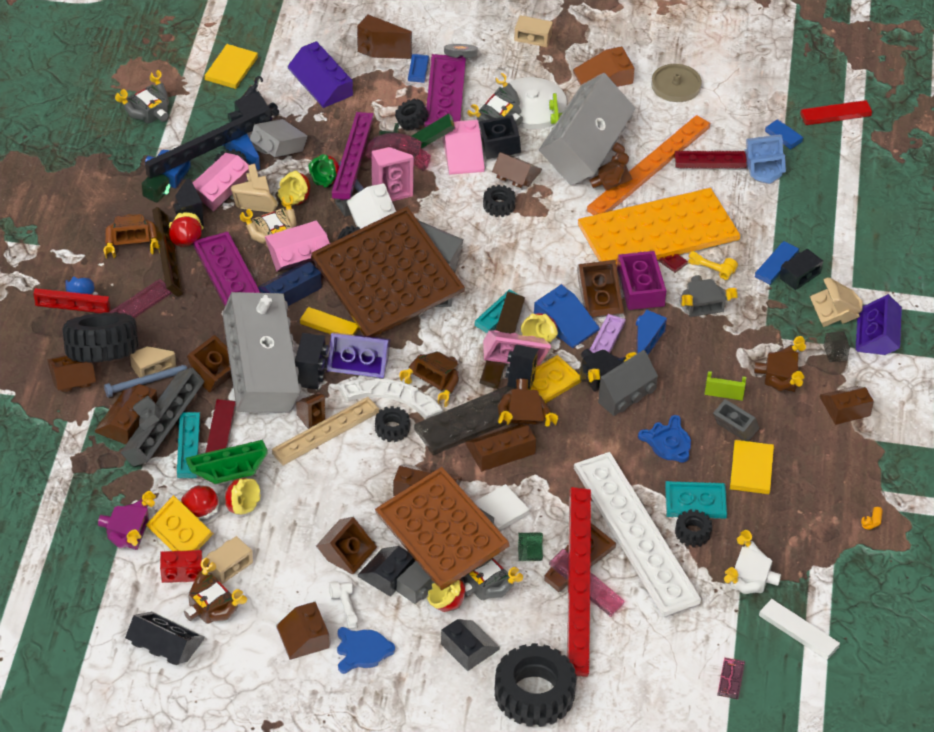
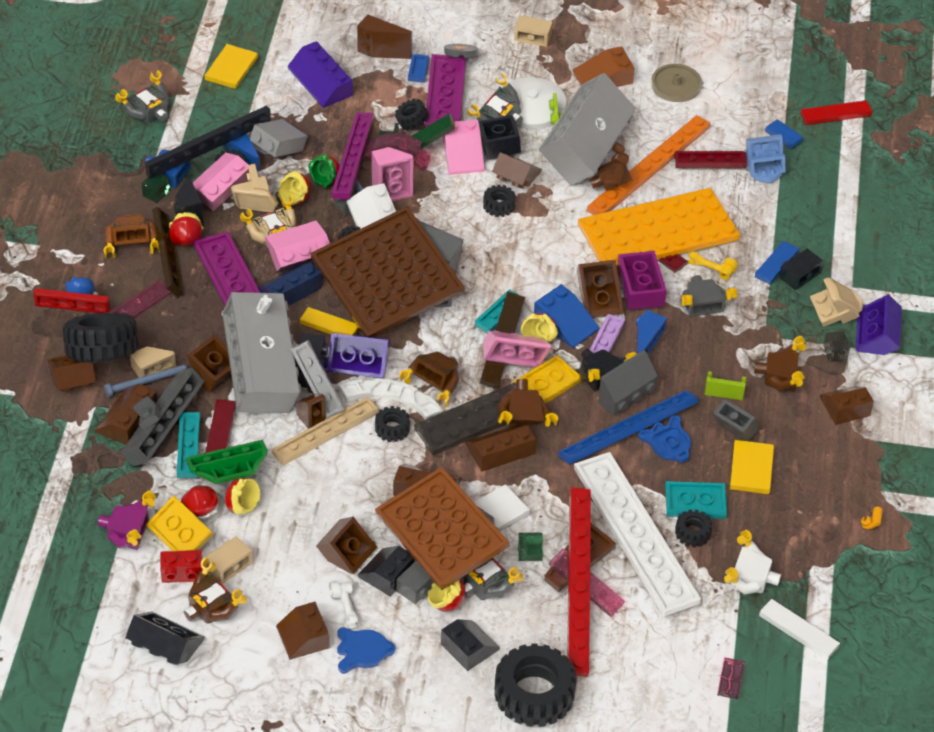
(250, 102): black torso -> none
(317, 377): none -> light grey tile
(522, 365): black brick -> none
(627, 427): none -> blue tile

